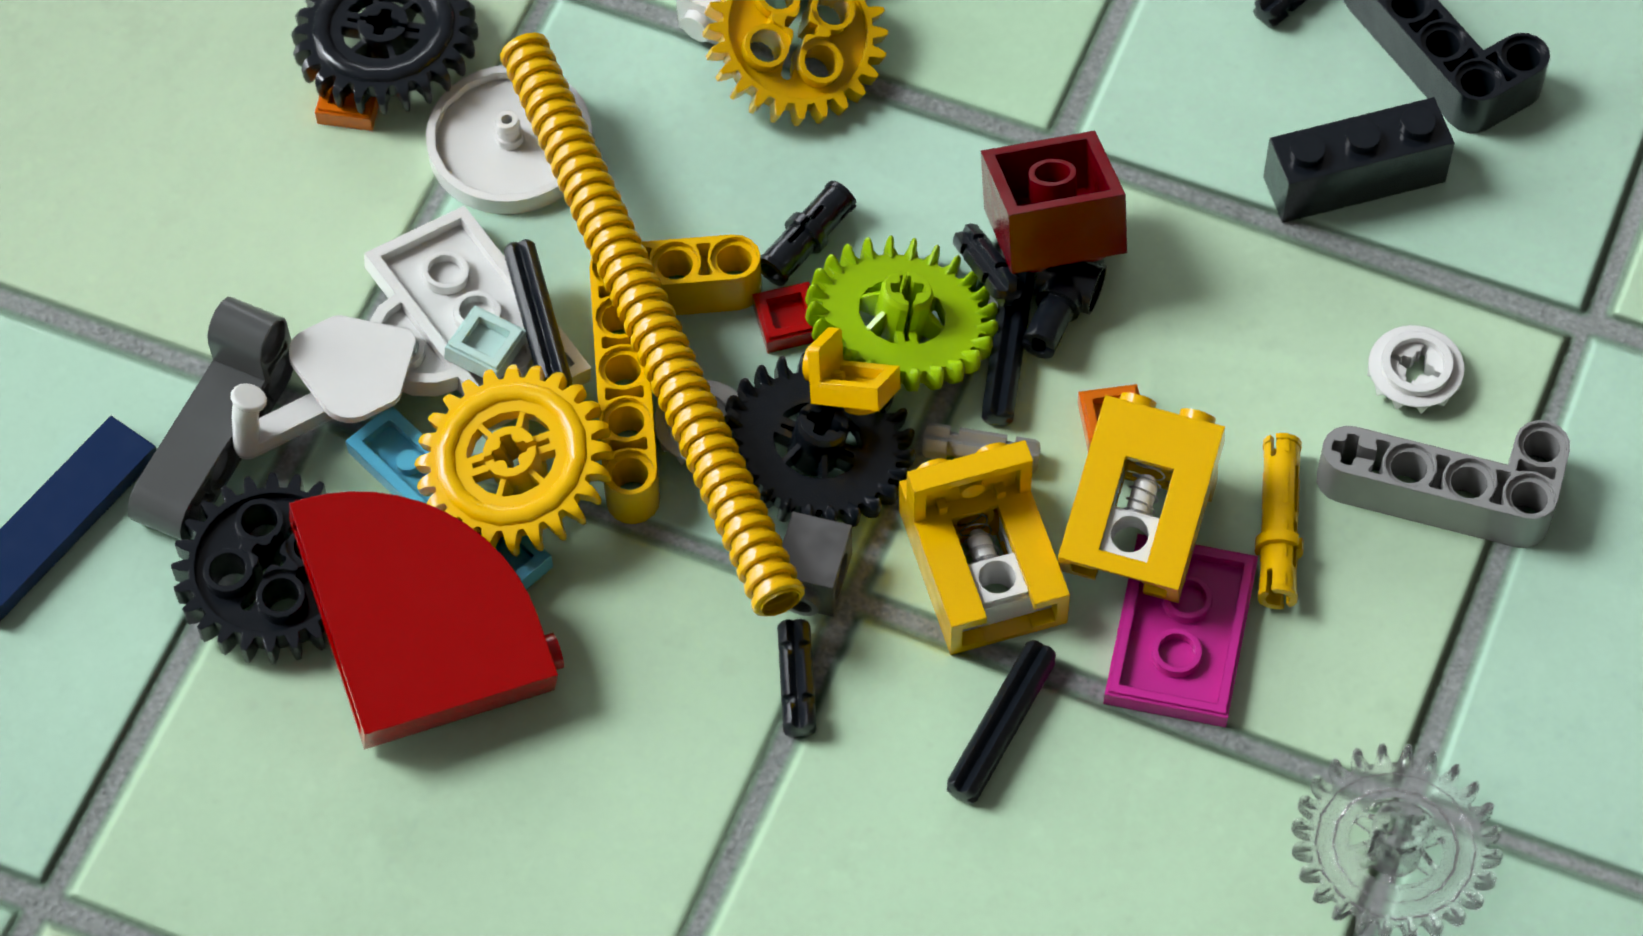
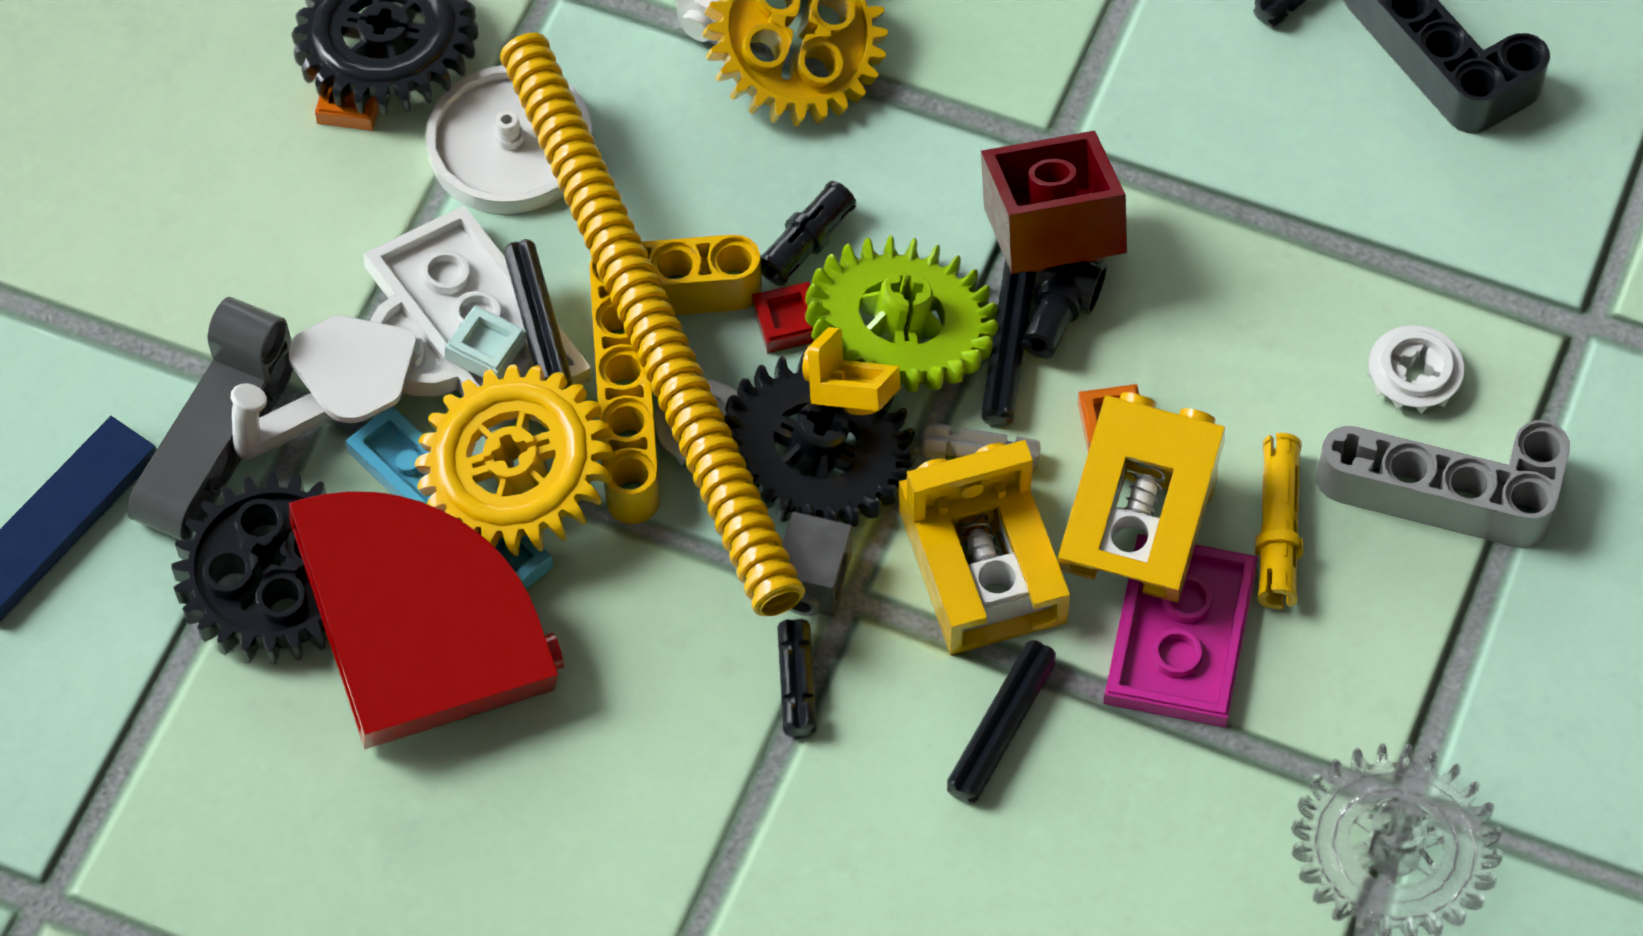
(988, 265): black axle -> none
(1358, 159): black brick -> none

